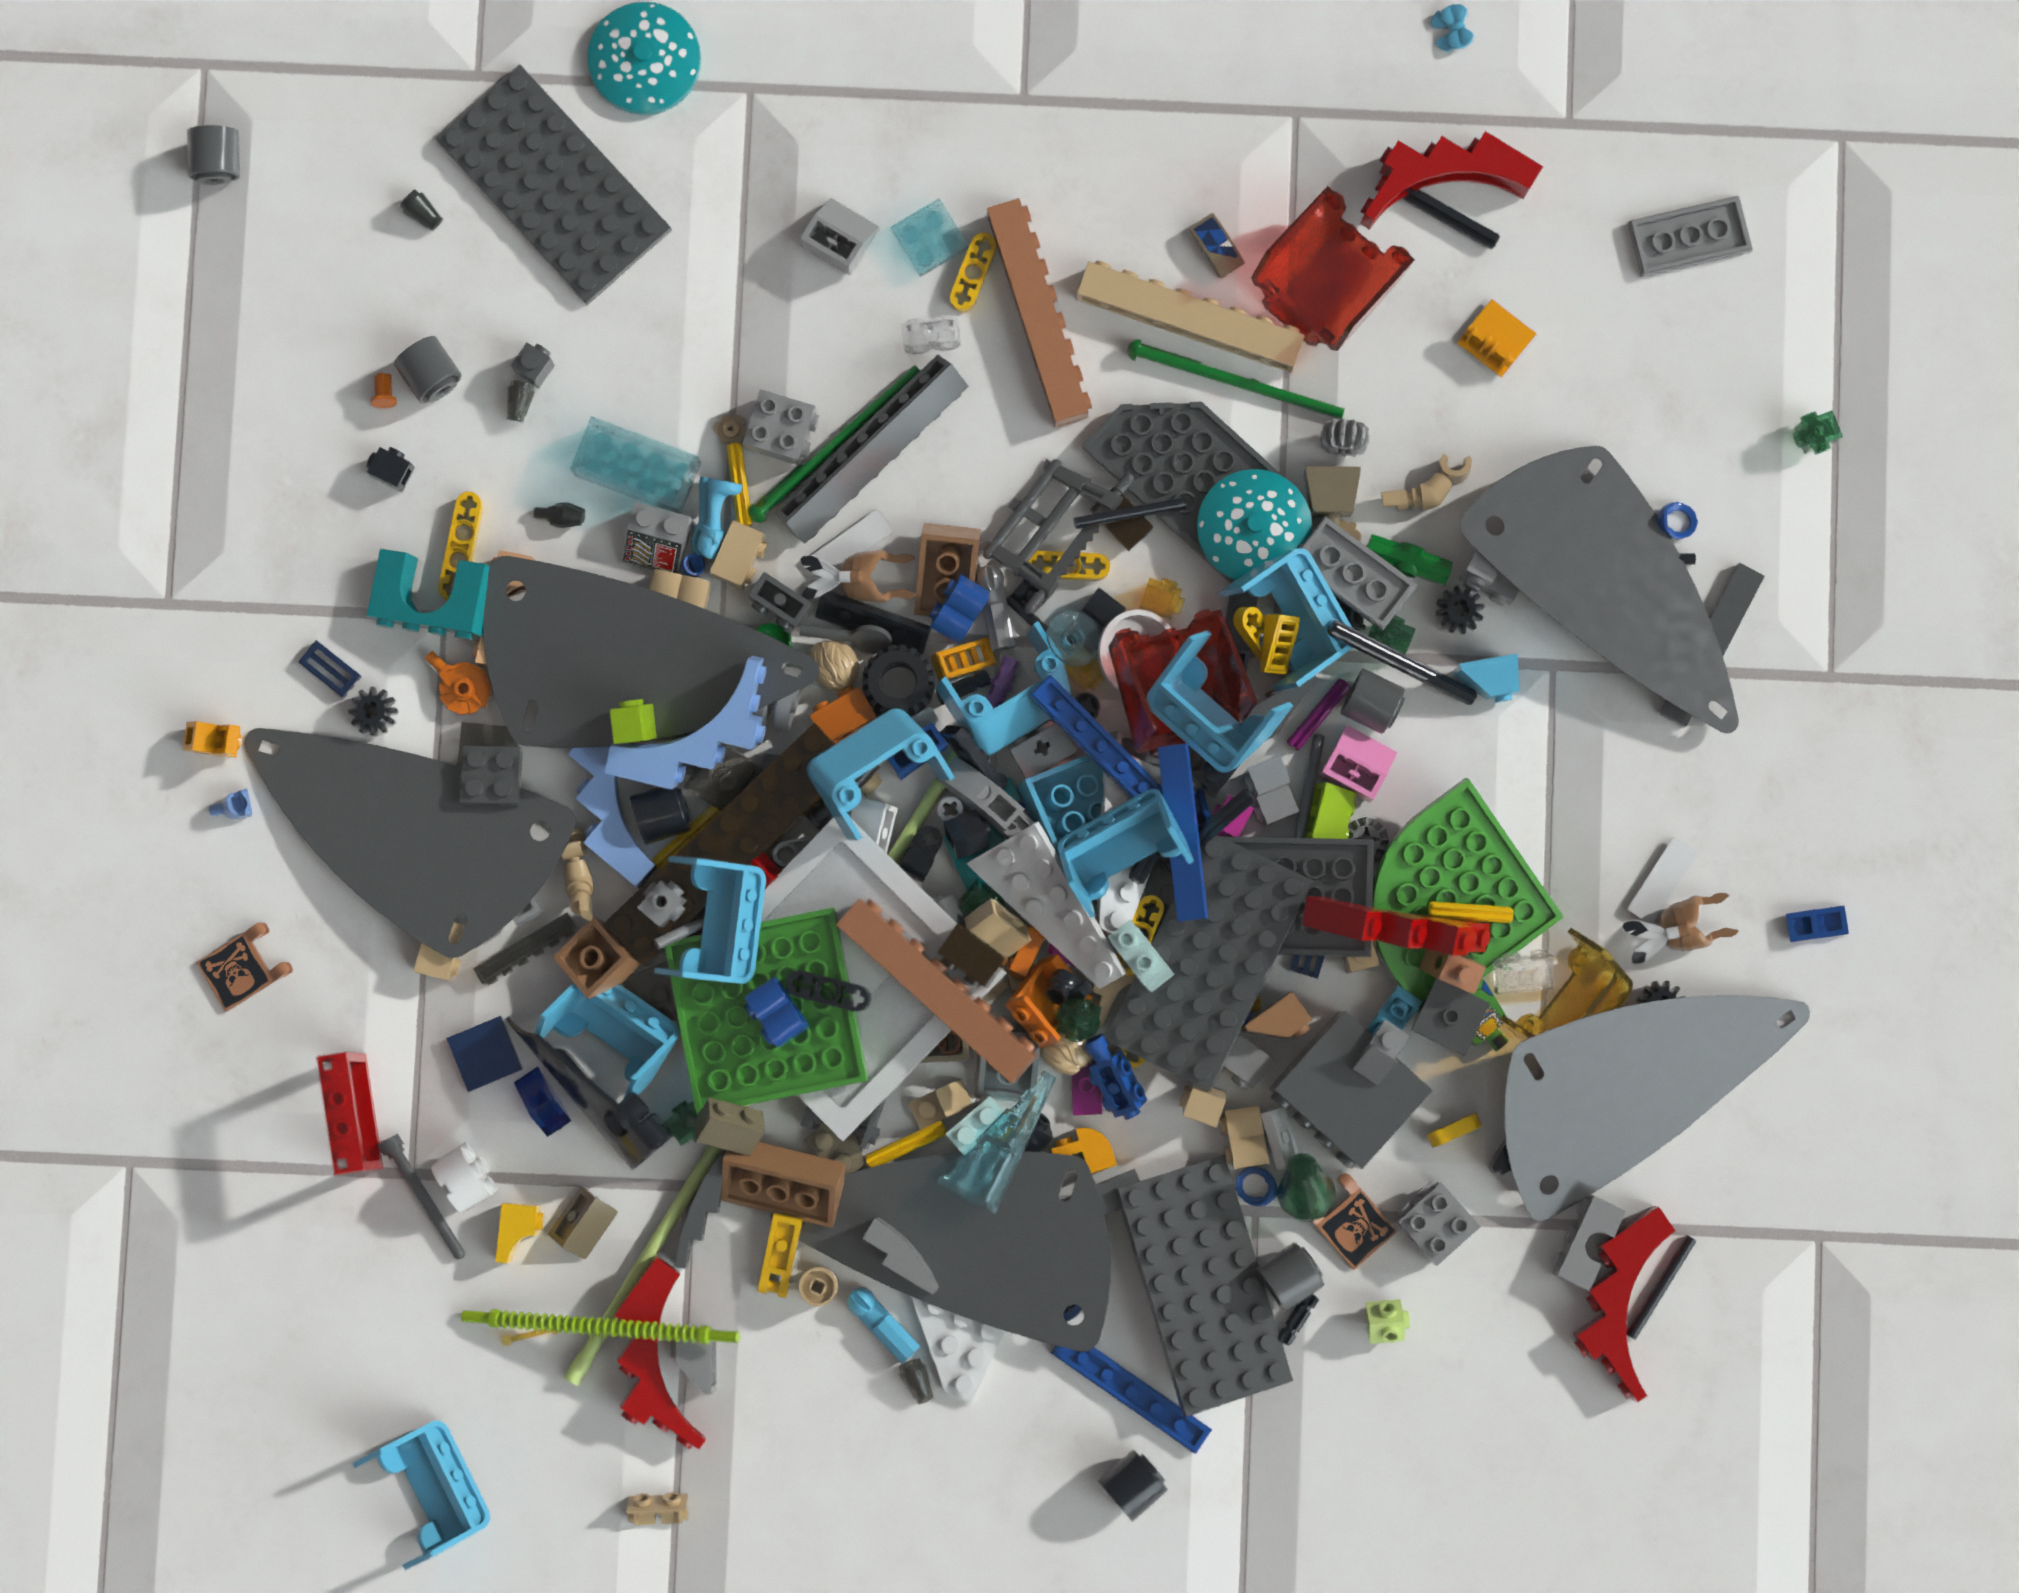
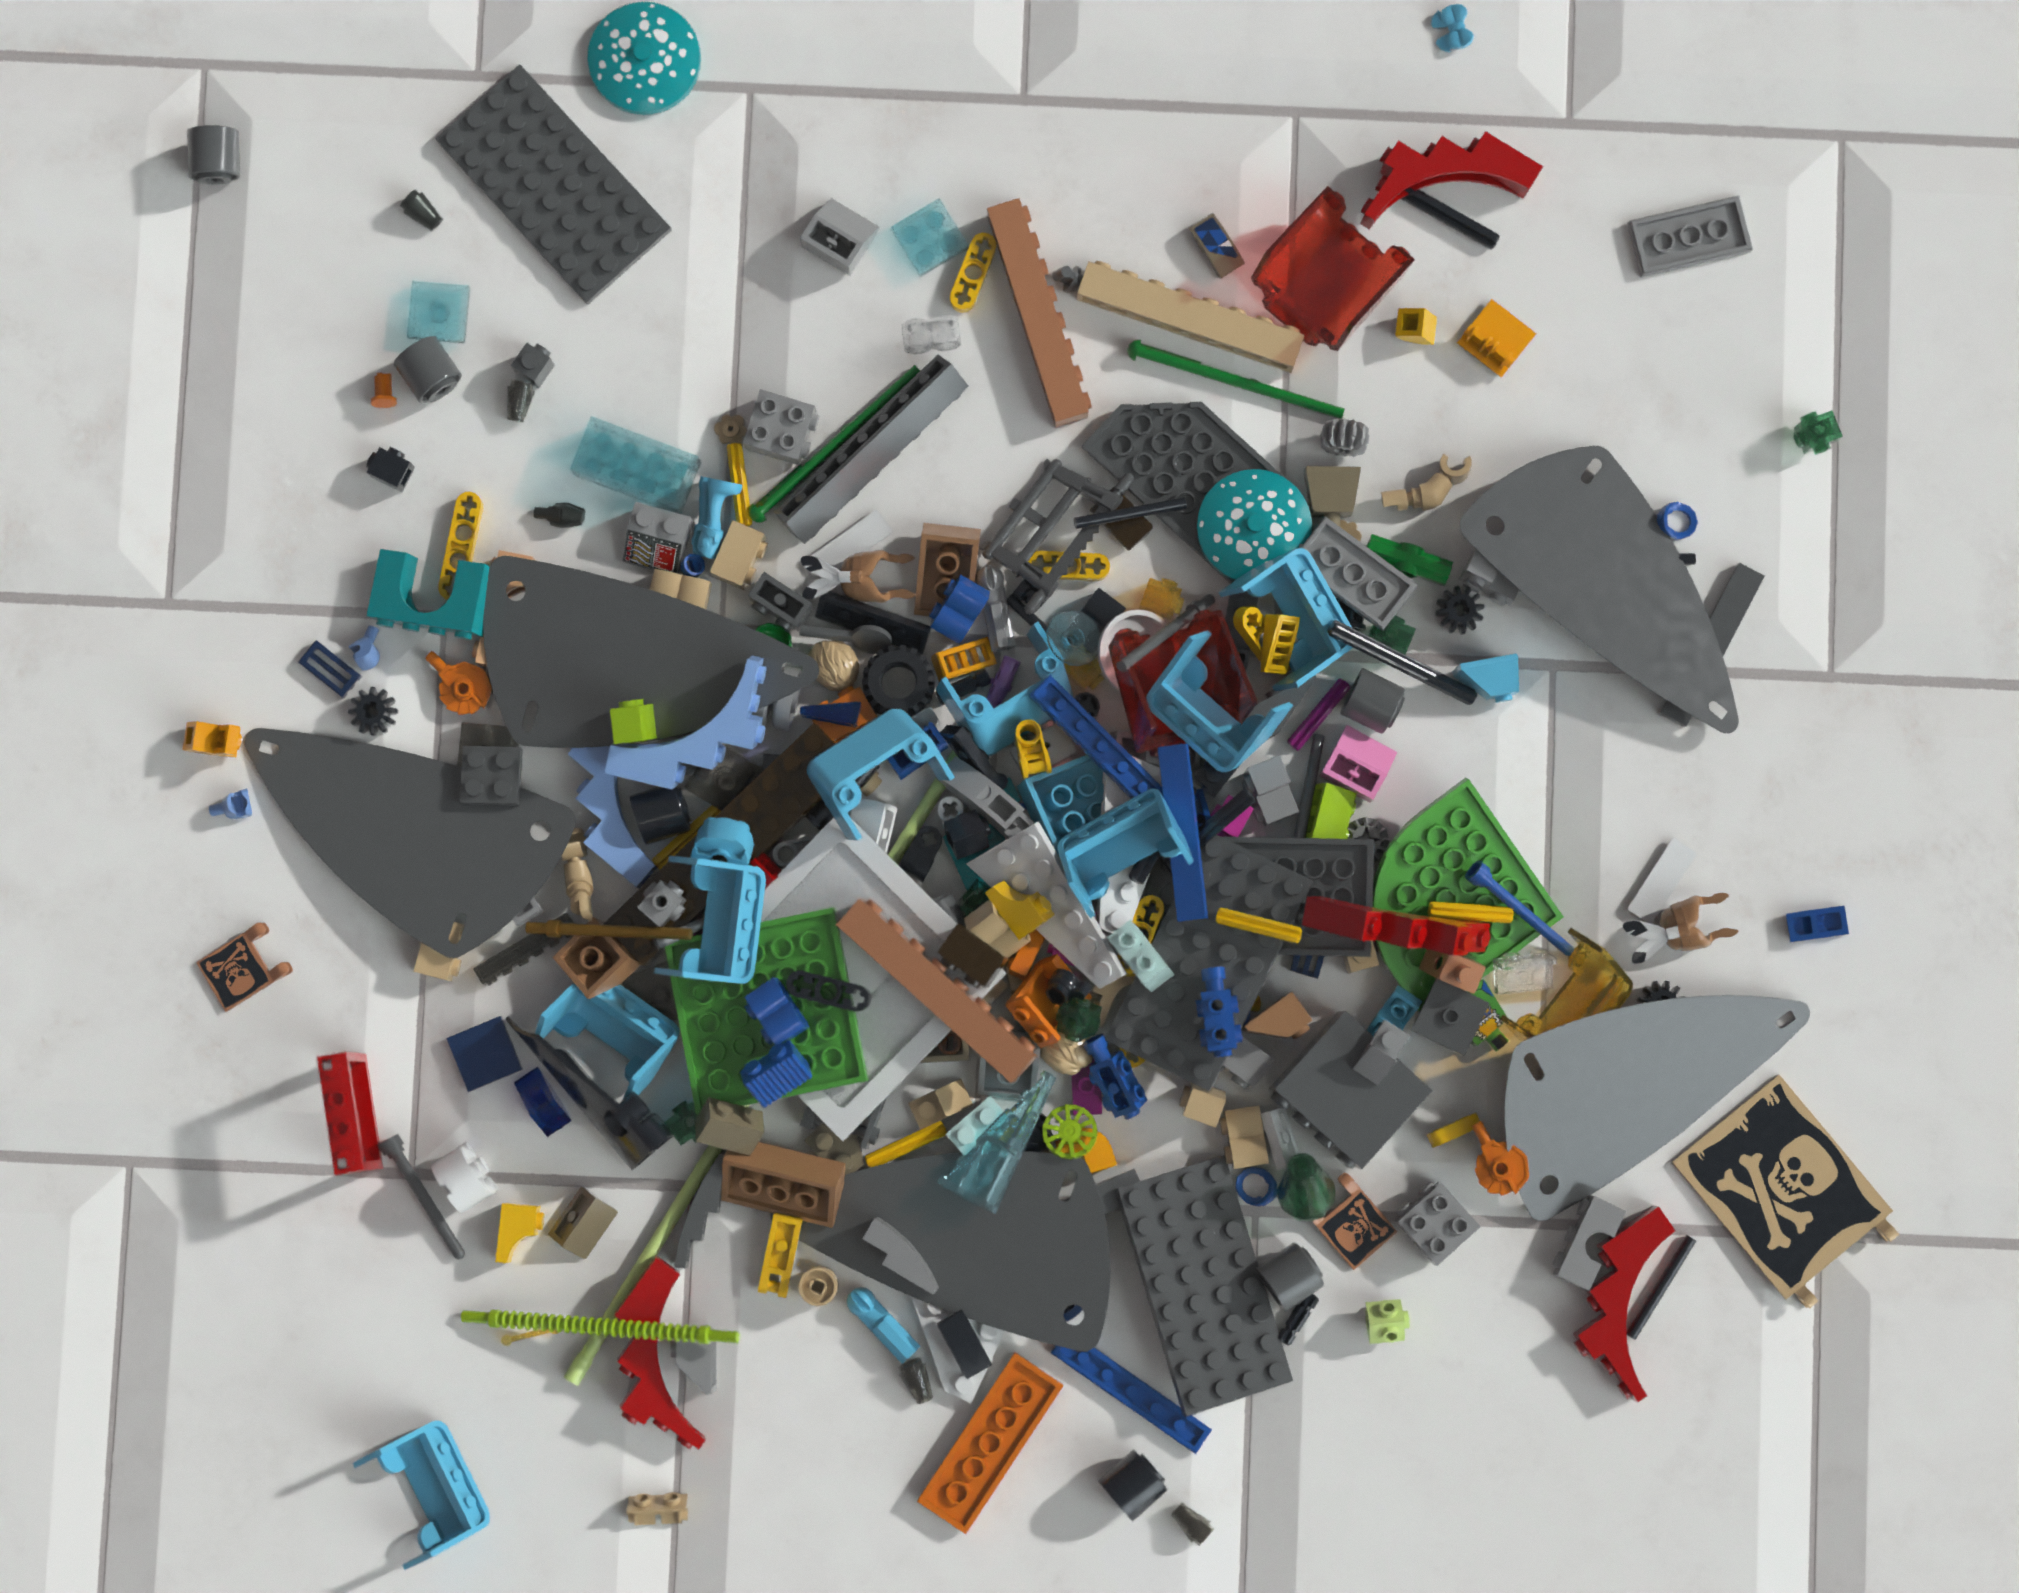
(364, 650): none -> medium blue piece
(438, 311): none -> clear light blue plate
(557, 928): none -> pearl gold bar
(724, 838): none -> medium azure cylinder
(775, 1073): none -> blue brick
(837, 713): none -> clear blue slope
(964, 1344): none -> black slope
(990, 1443): none -> orange plate
(1020, 910): none -> yellow arch
(1031, 754): none -> yellow piece
(1070, 1131): none -> lime wheel
(1071, 278): none -> dark grey plate
(1166, 632): none -> dark grey bar
(1193, 1524): none -> clear smoke cone
(1219, 1019): none -> blue brick
(1258, 925): none -> yellow axle
(1416, 325): none -> yellow brick
(1480, 875): none -> blue piece
(1496, 1167): none -> orange piece
(1783, 1188): none -> flag

